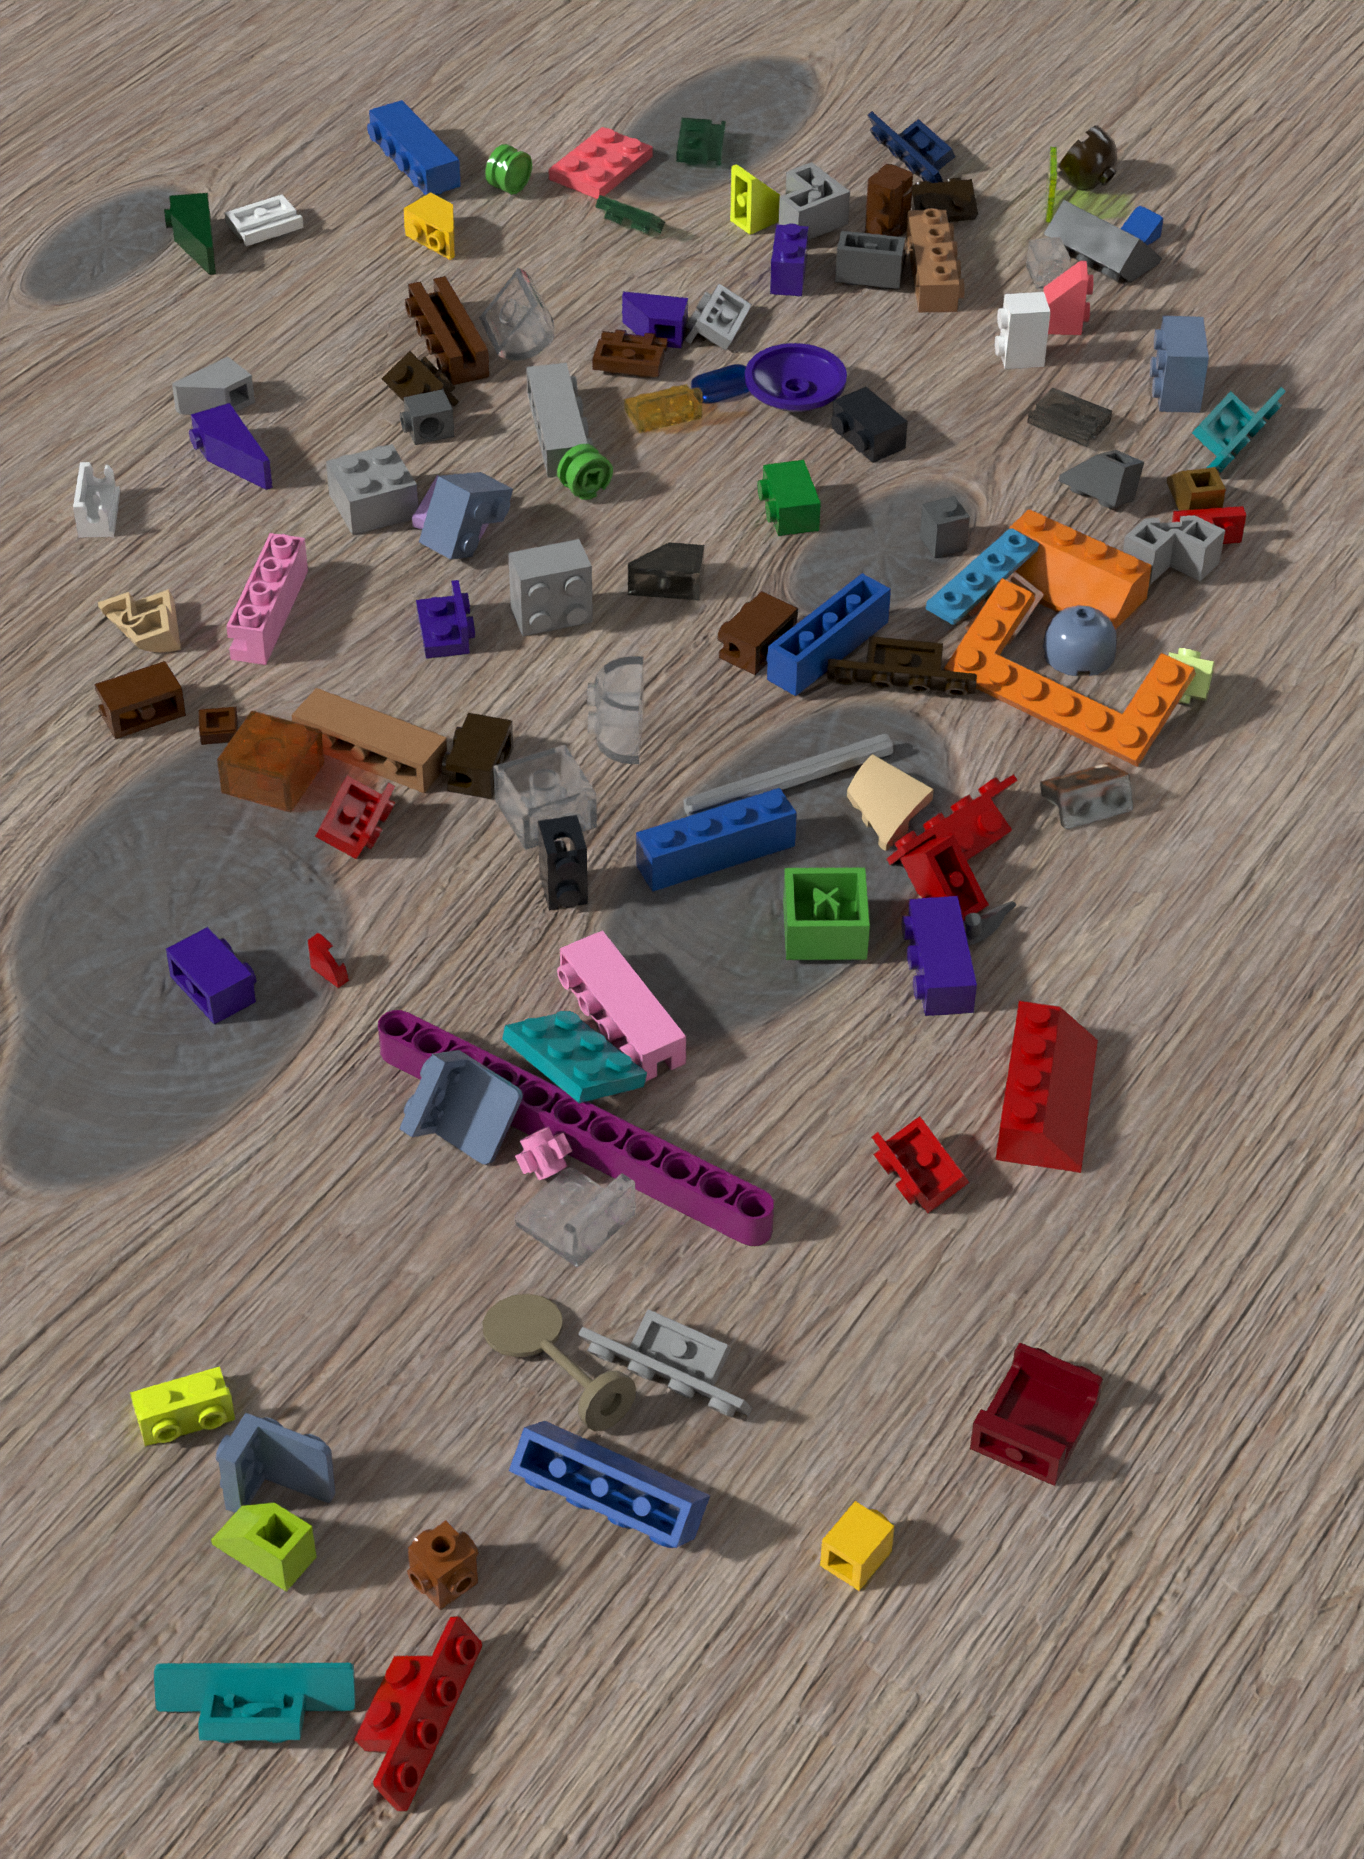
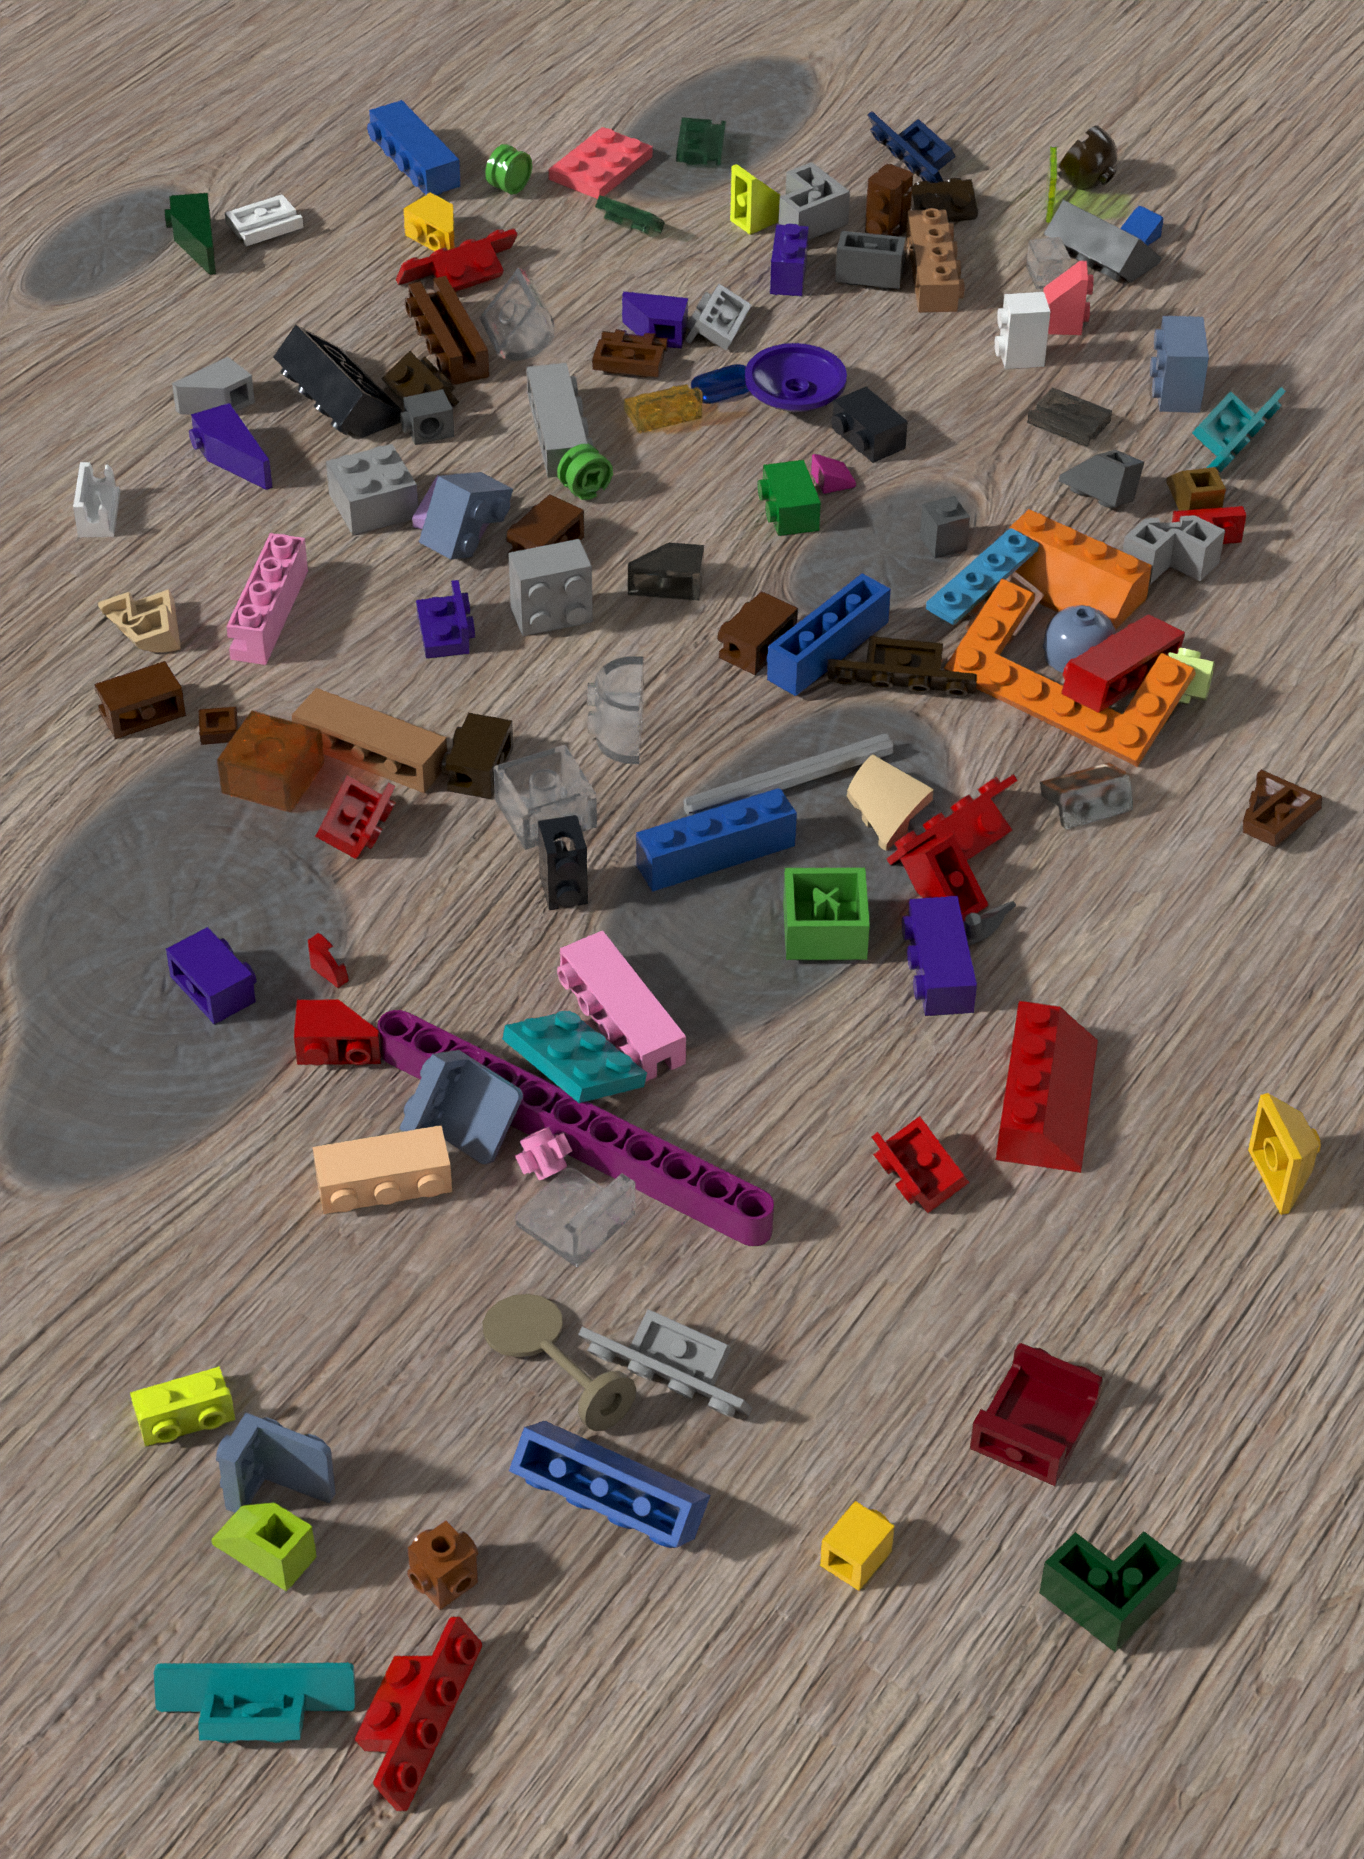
(333, 1035): none -> red slope
(336, 384): none -> black slope
(382, 1169): none -> light nougat brick
(464, 265): none -> red bracket
(547, 524): none -> reddish brown brick
(831, 474): none -> dark pink slope
(1110, 1595): none -> dark green brick
(1119, 663): none -> red brick
(1278, 808): none -> reddish brown wing
(1283, 1150): none -> yellow slope

